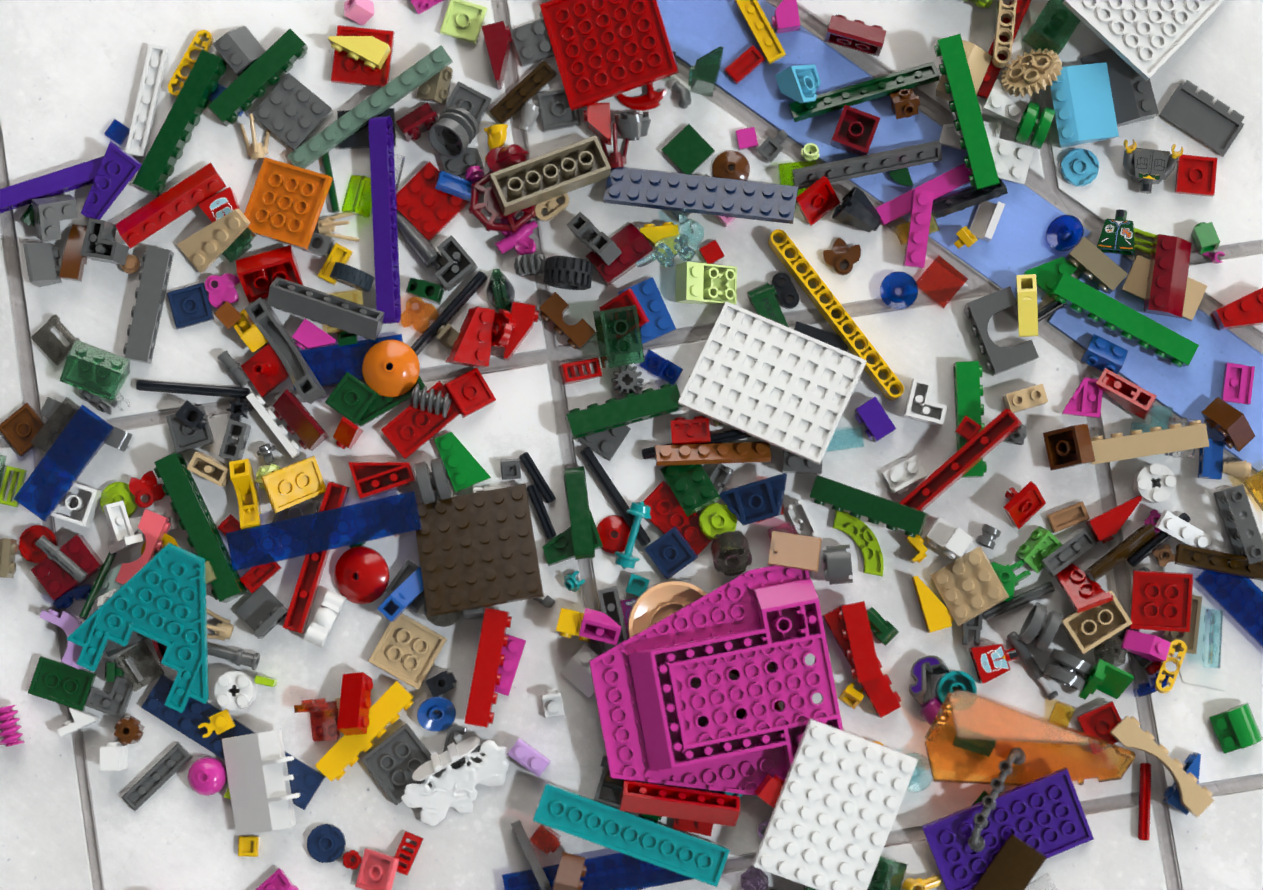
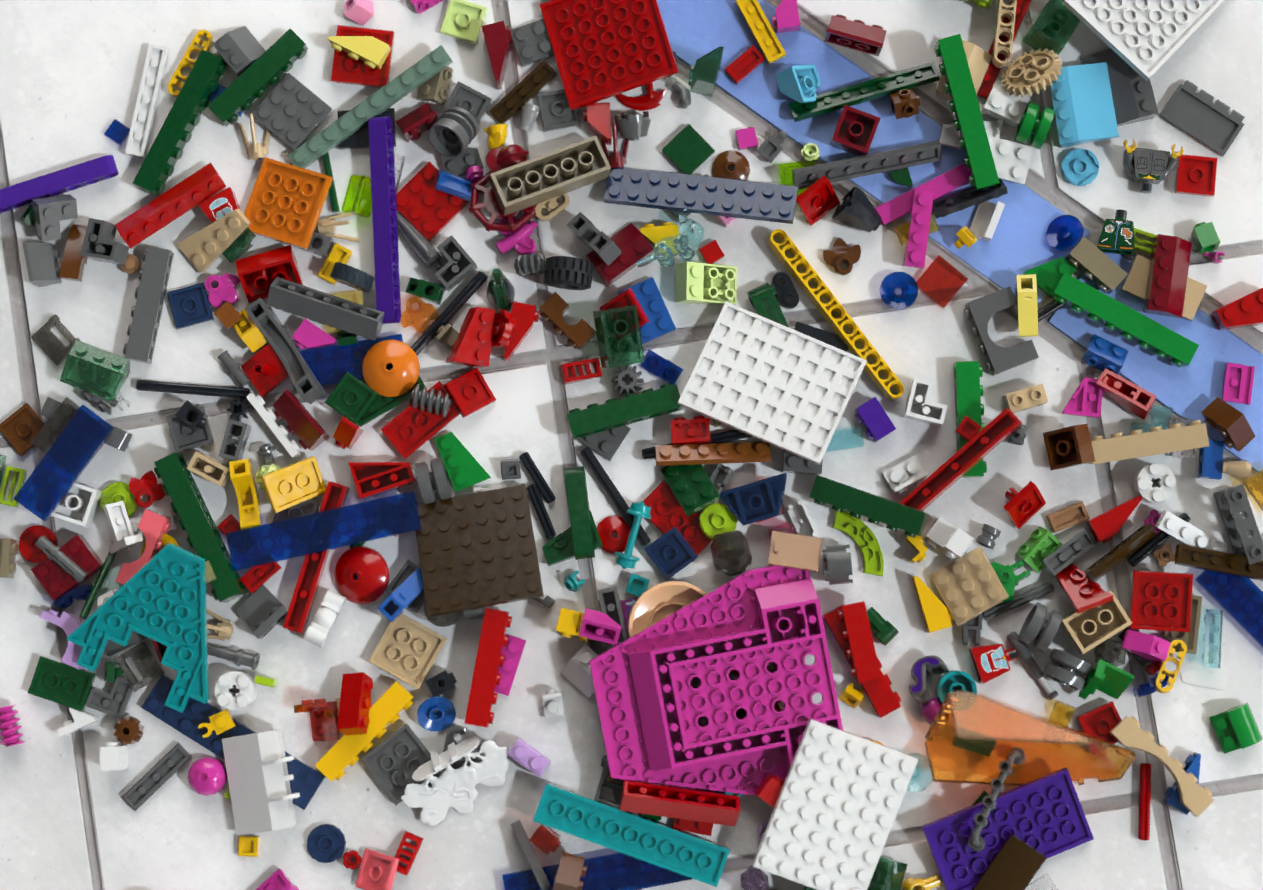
(112, 177): dark purple wing -> none

